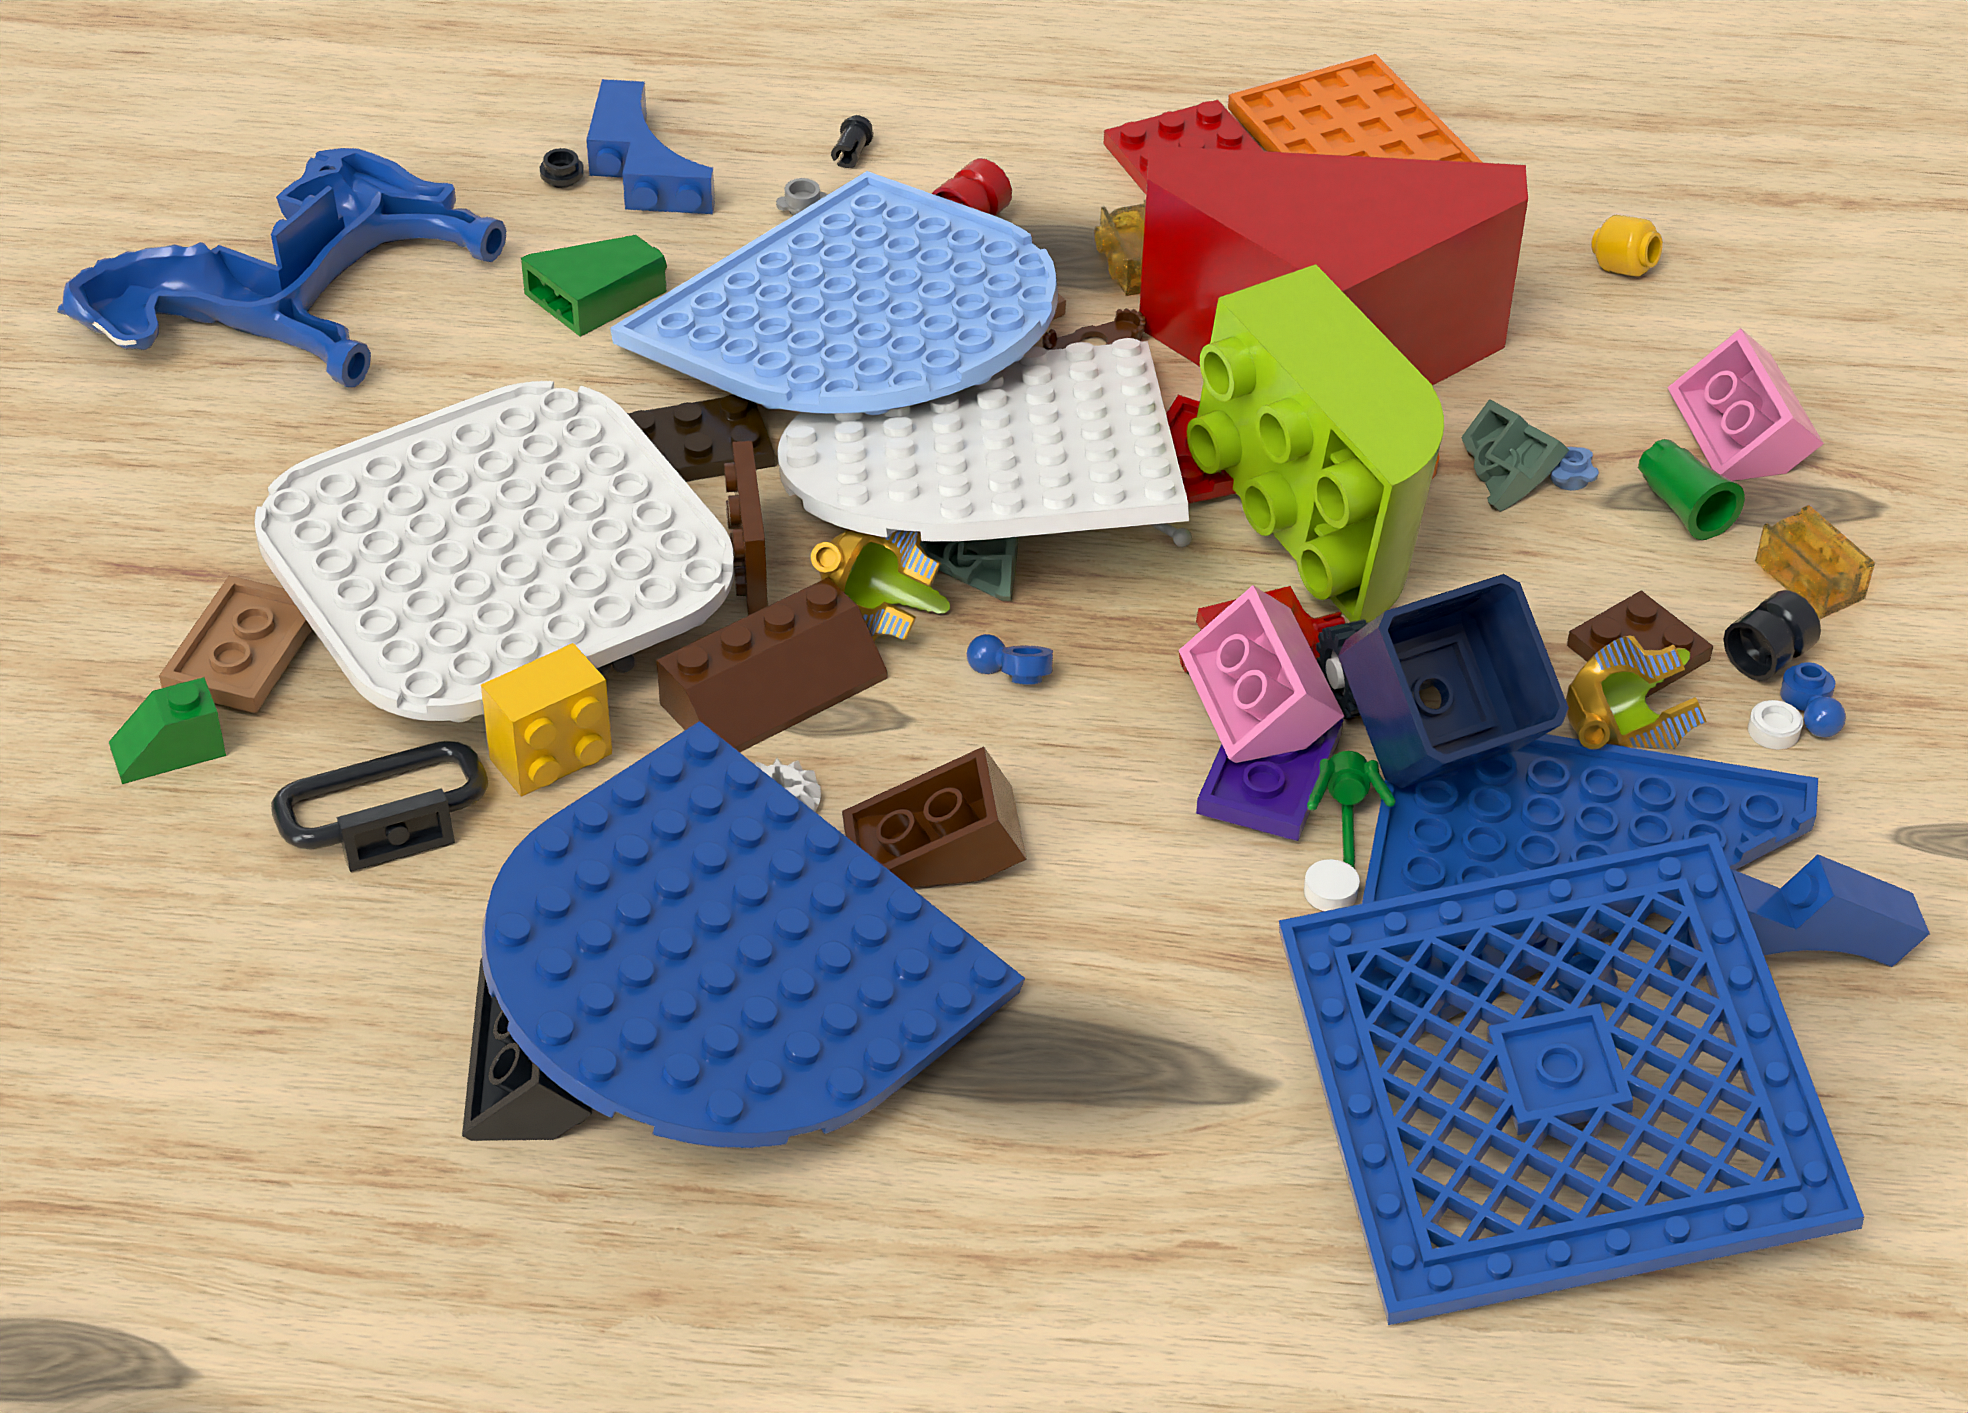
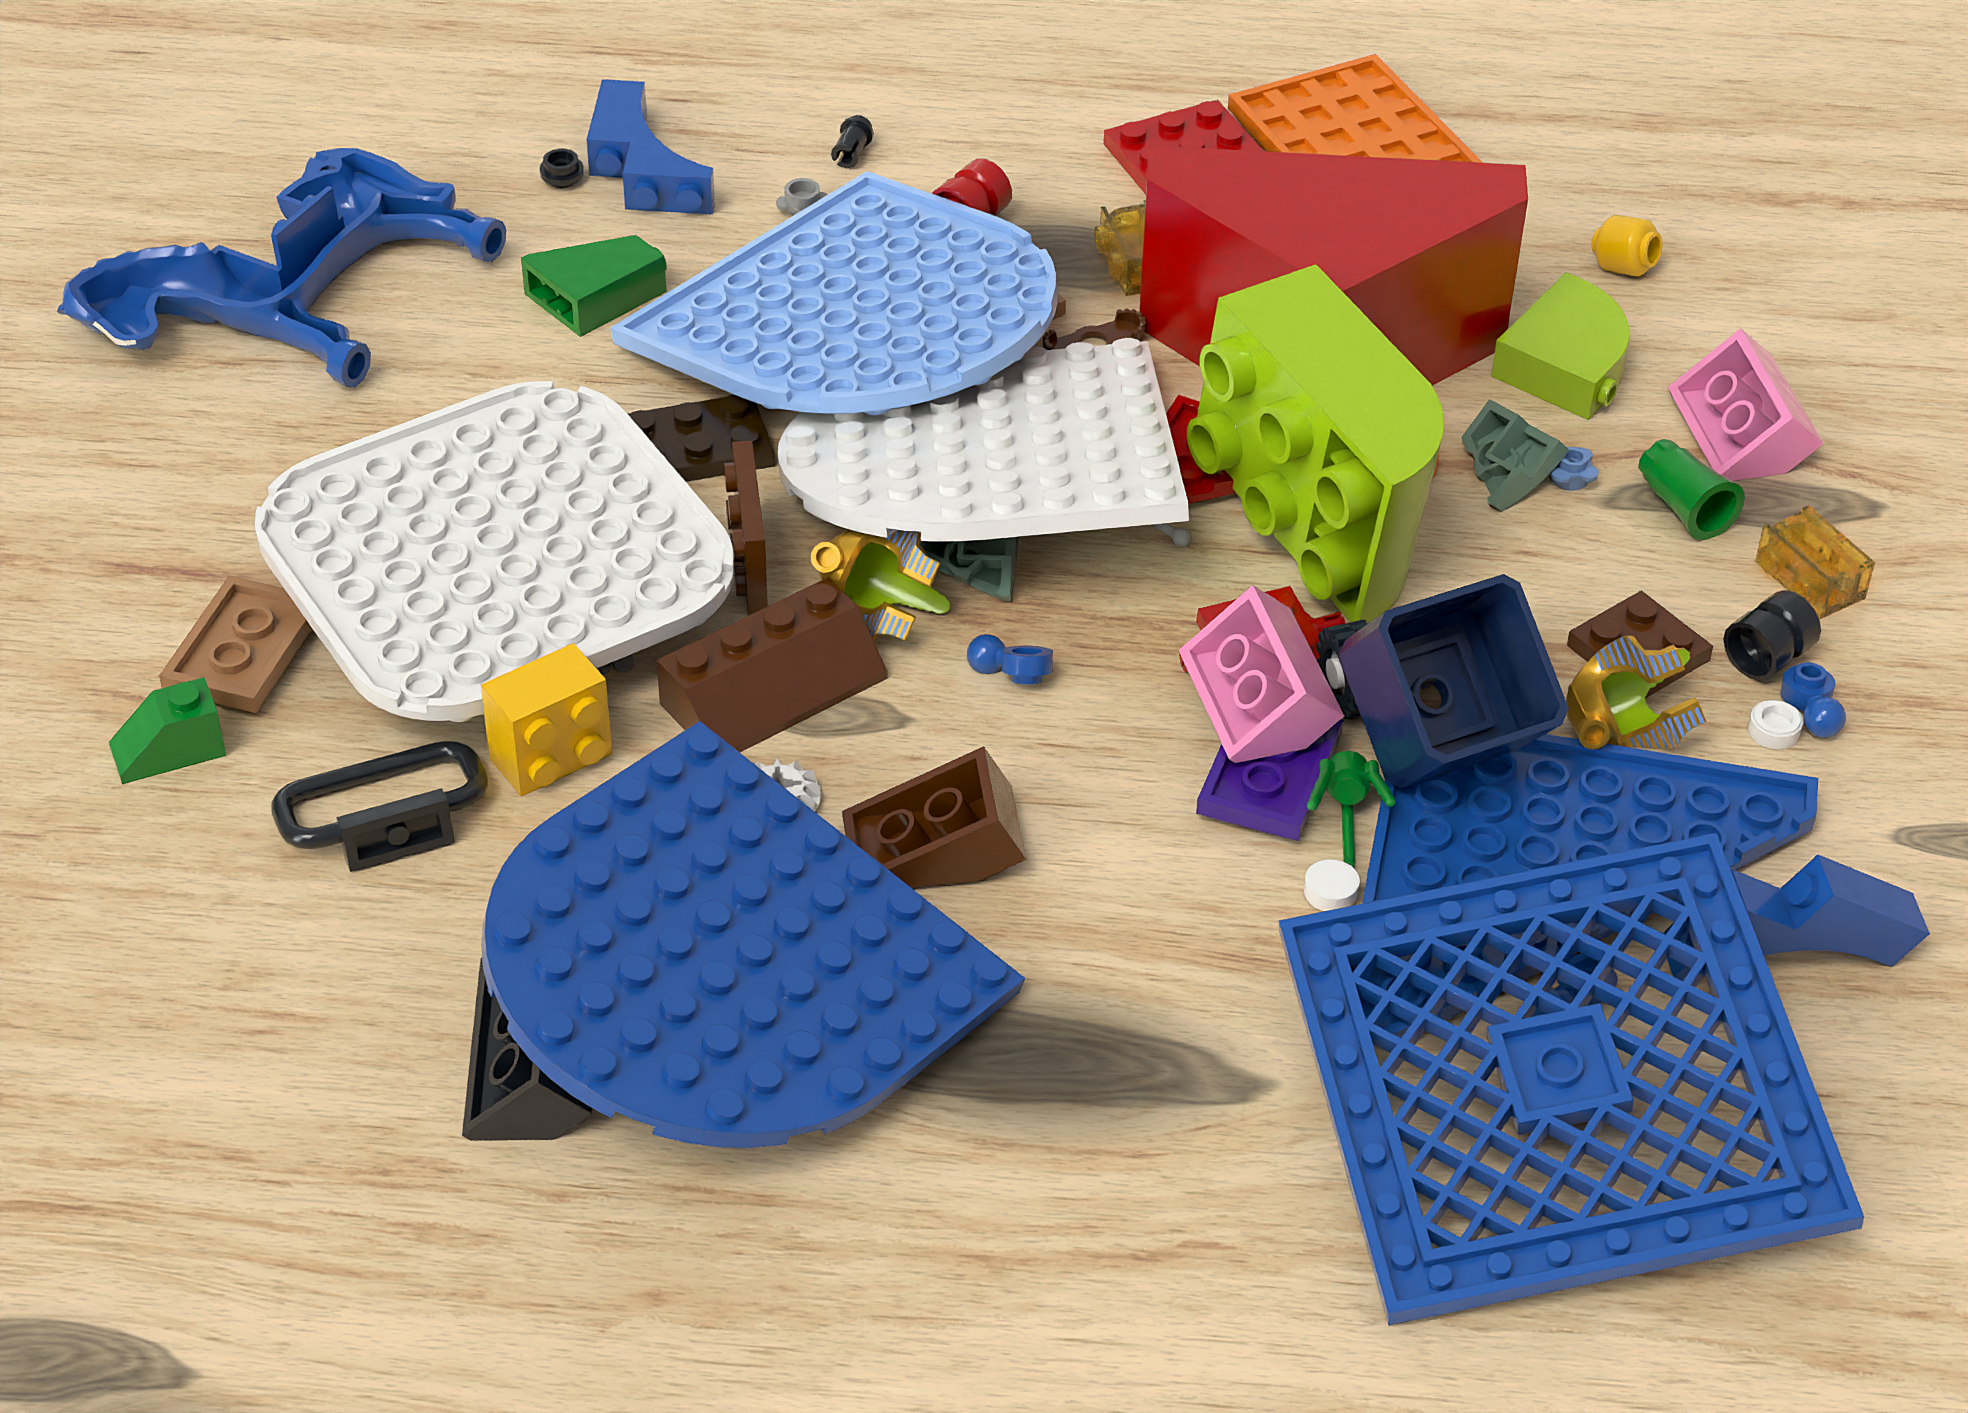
(1567, 347): none -> lime brick

